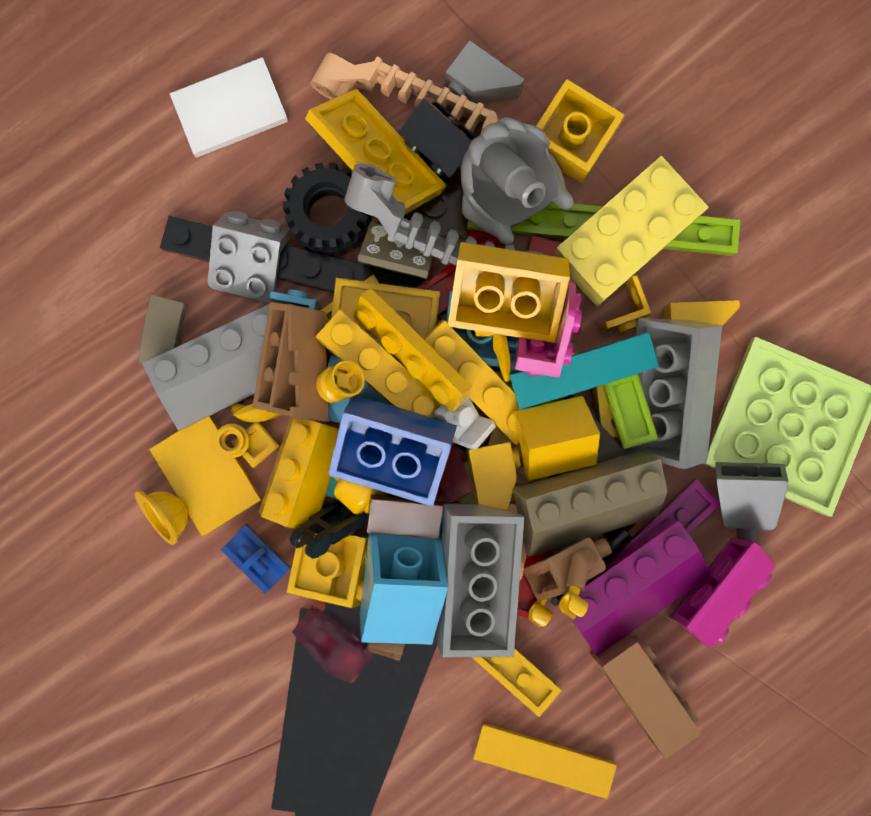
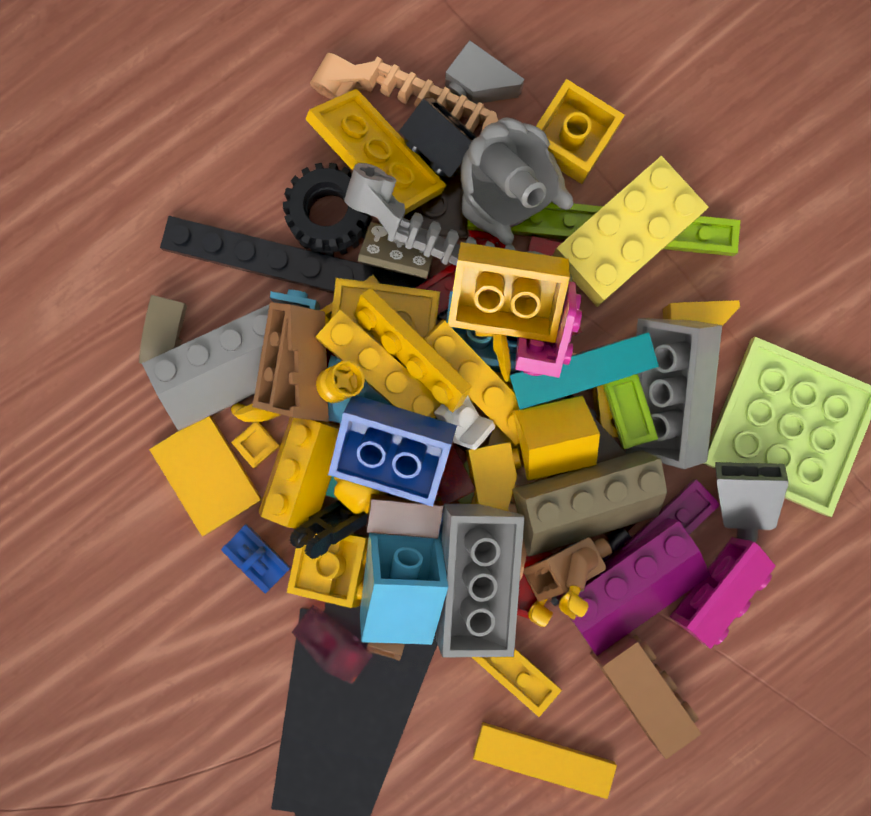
(164, 513): yellow piece -> none
(221, 440): yellow plate -> none
(228, 107): white tile -> none
(246, 255): light grey bracket -> none
(630, 320): yellow bracket -> none

